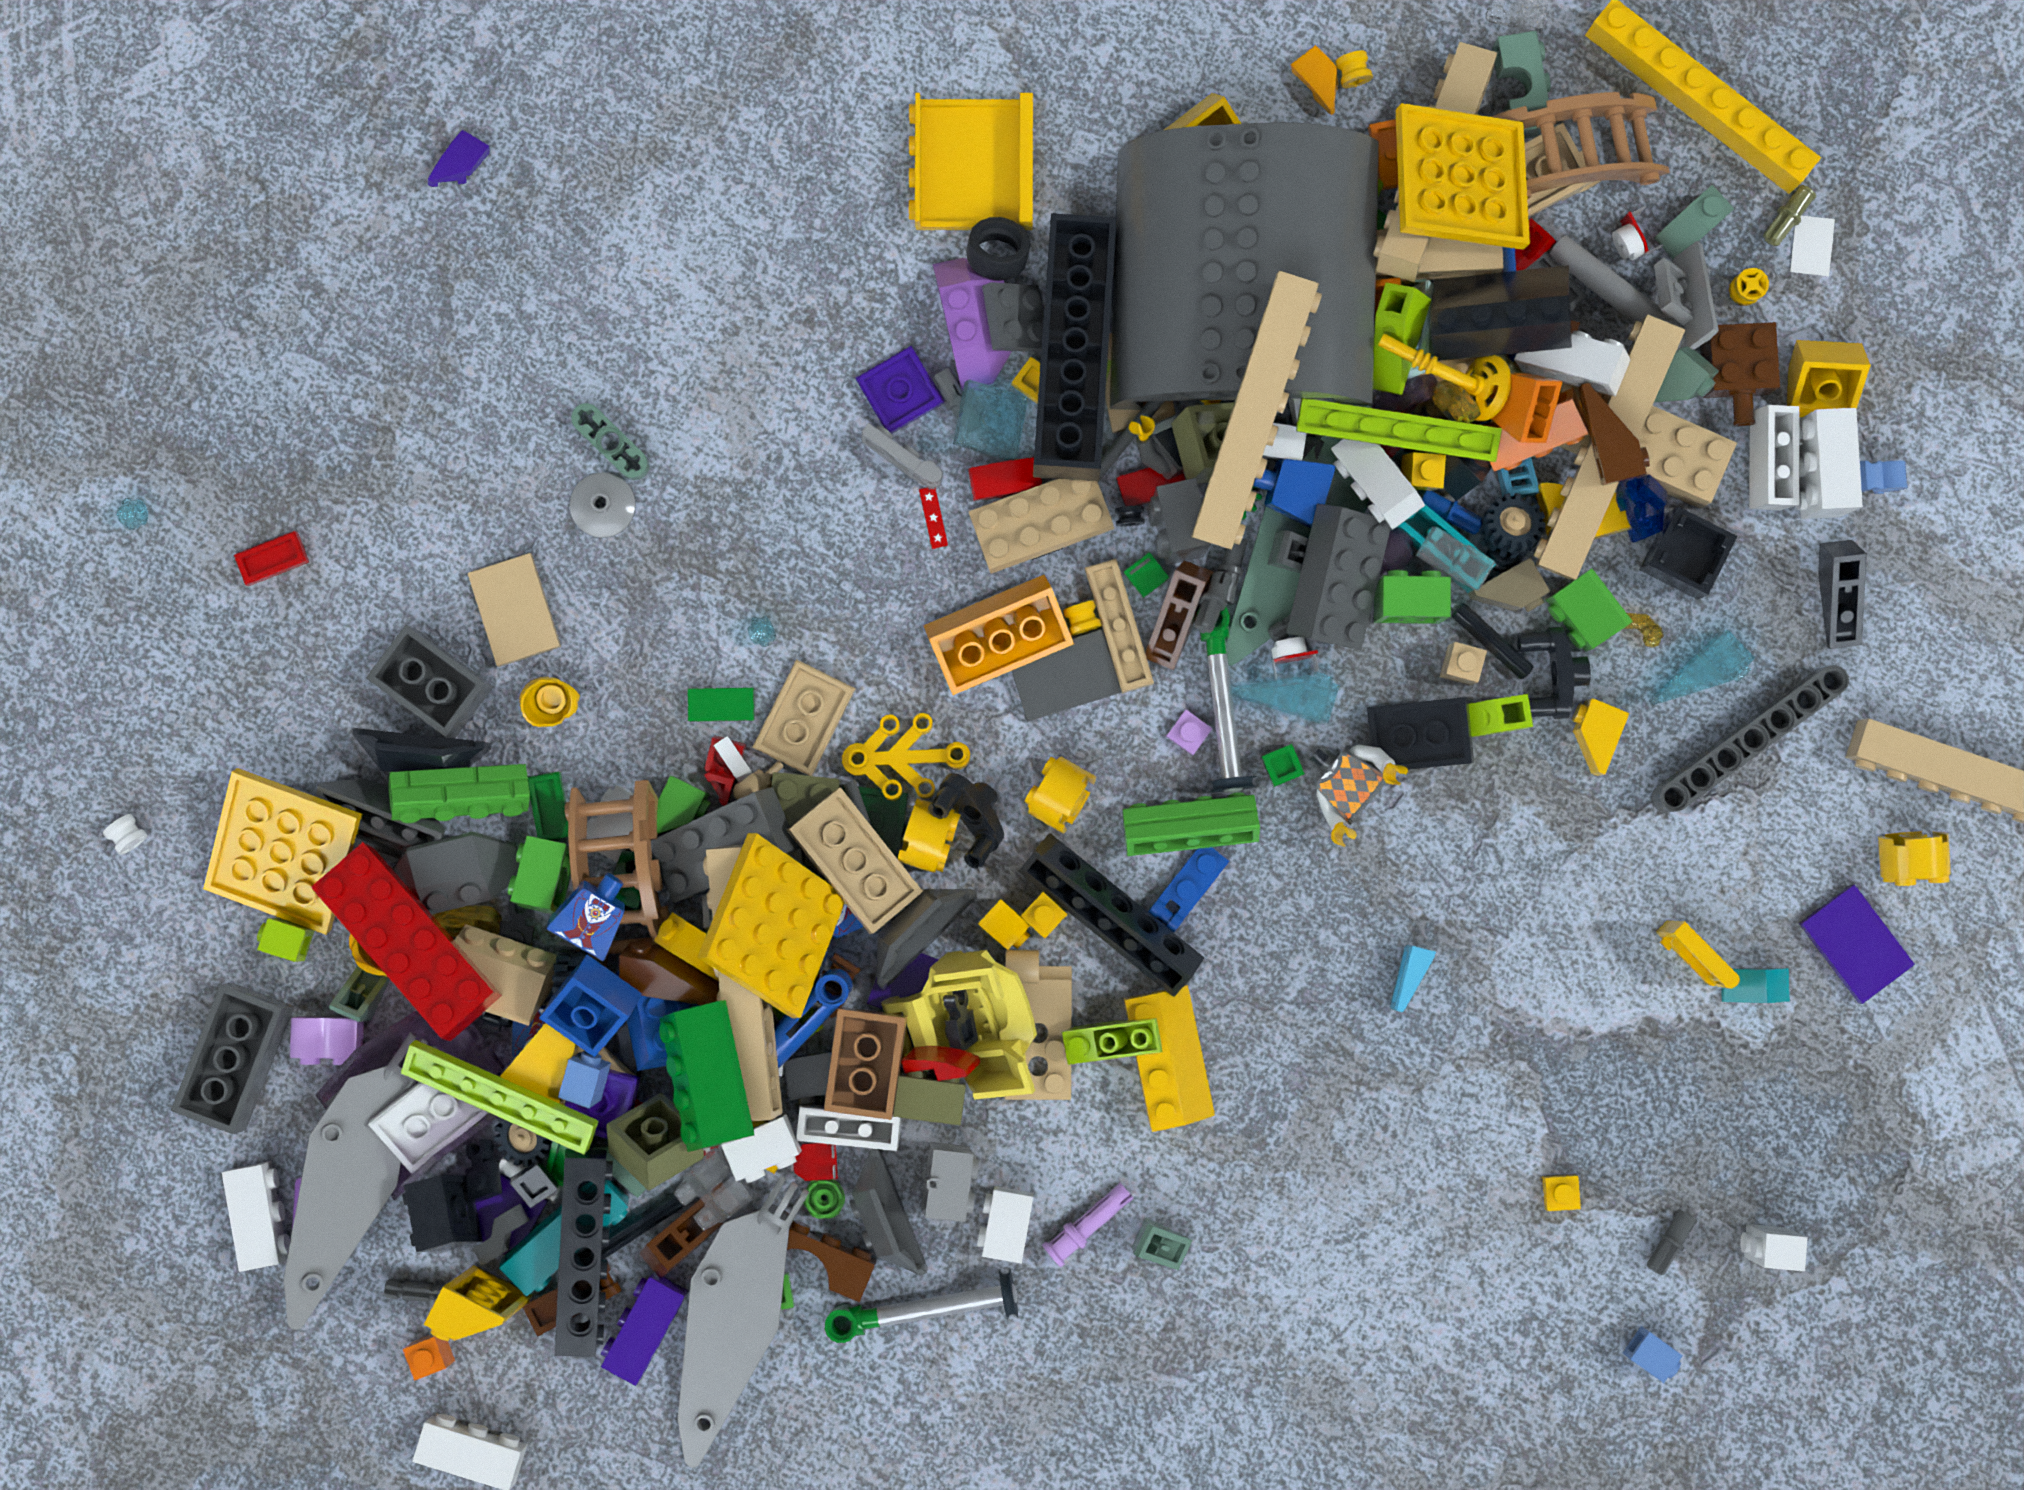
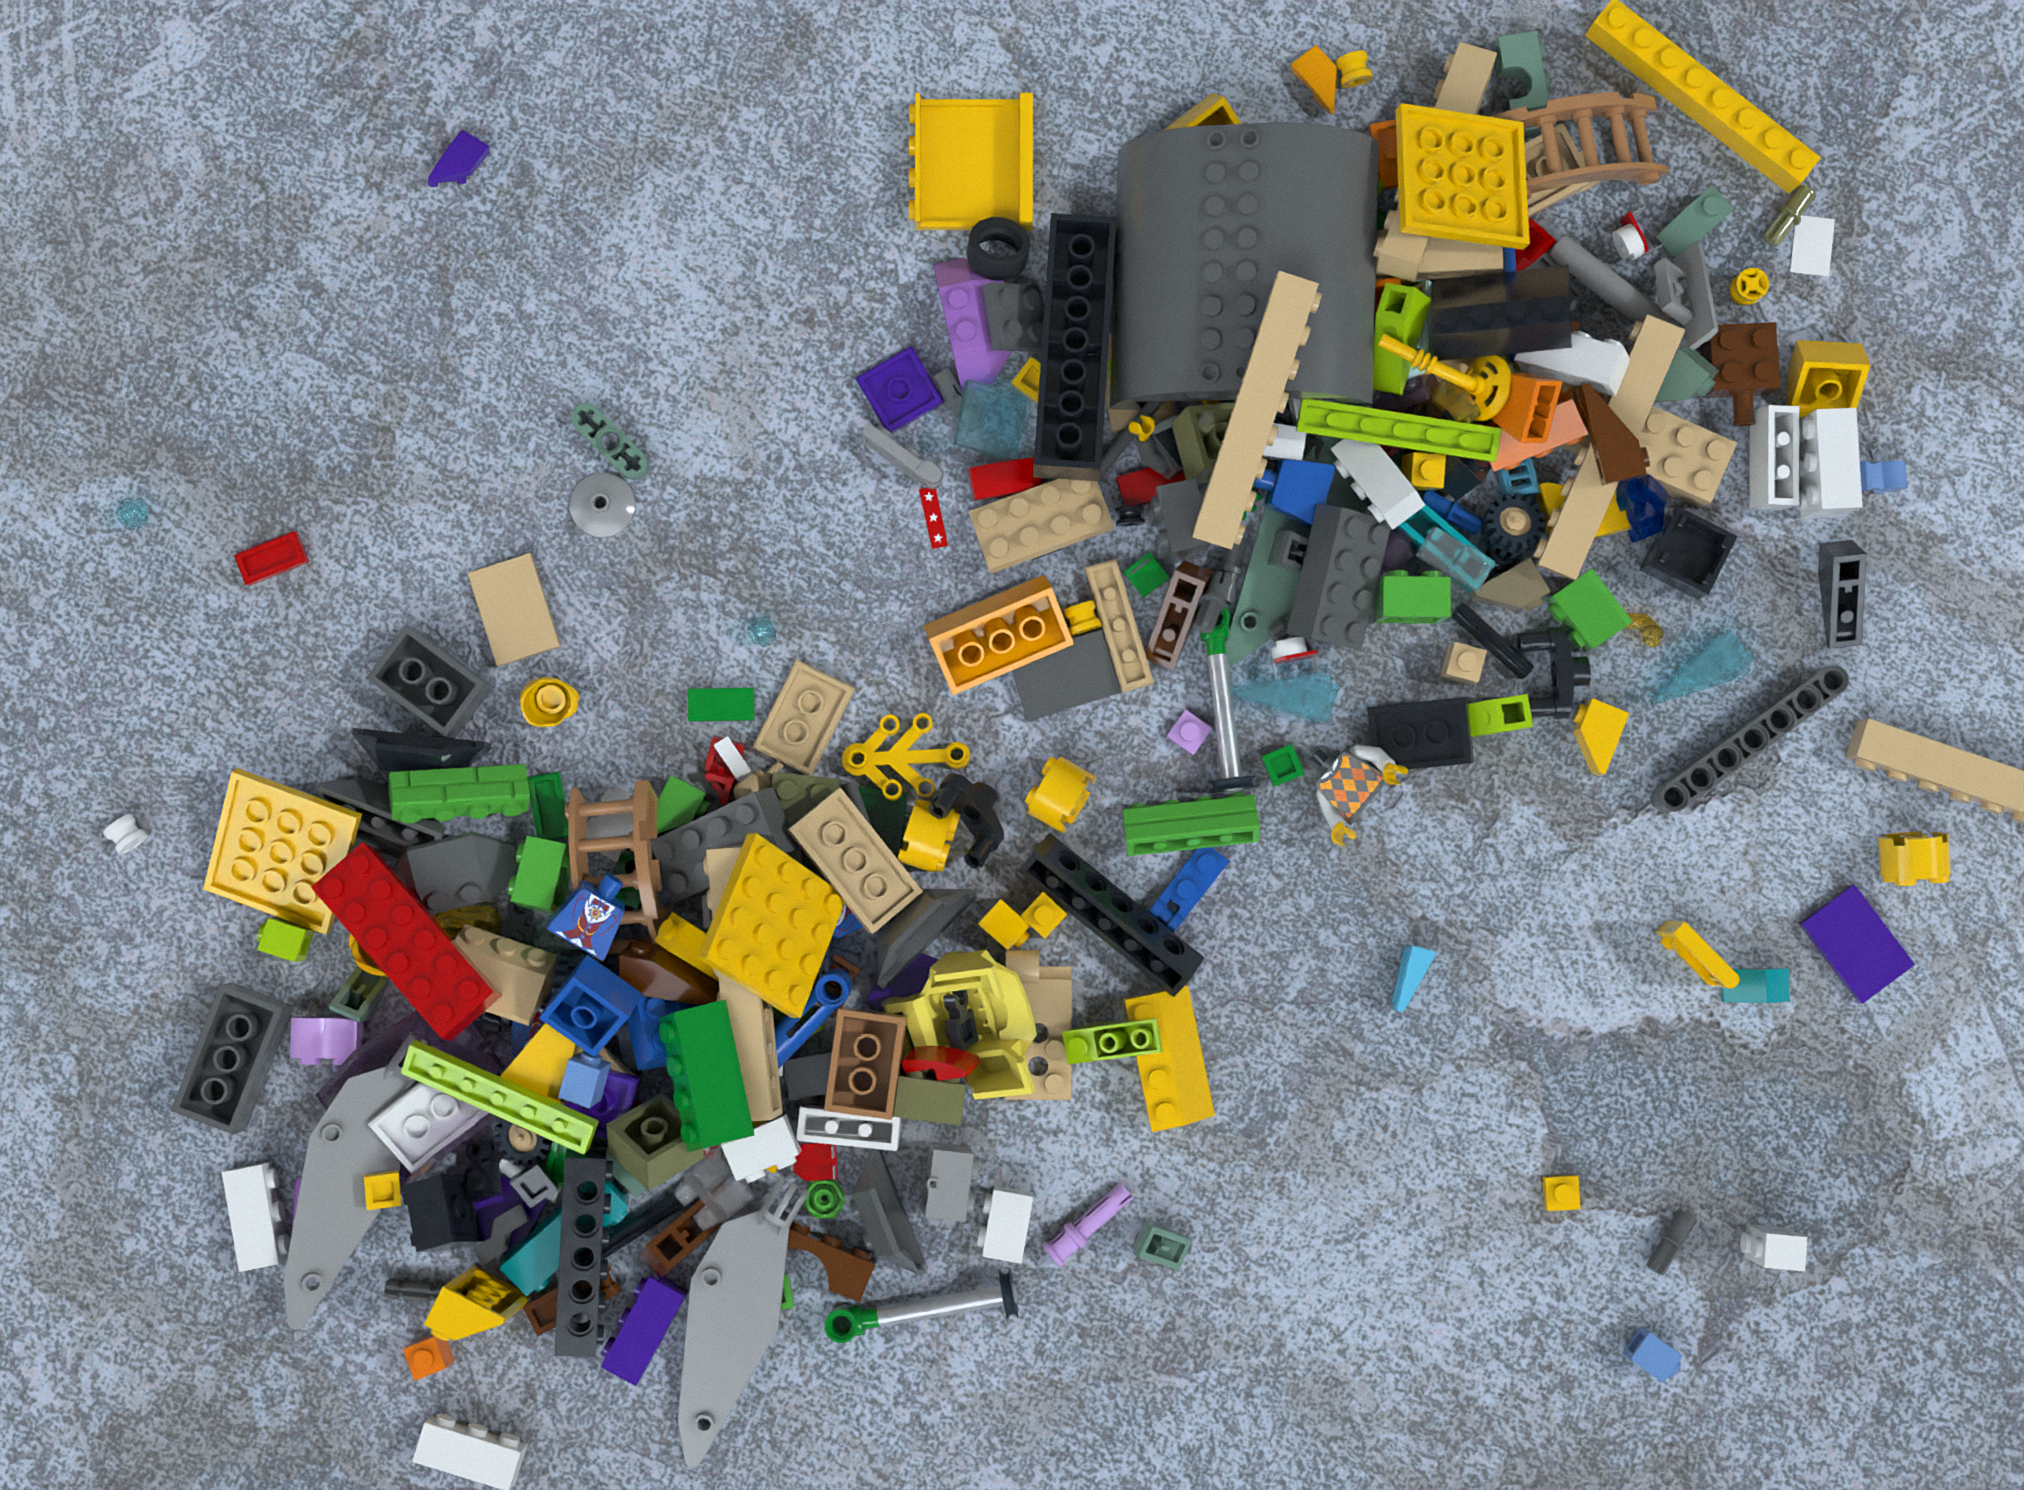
(382, 1190): none -> yellow plate

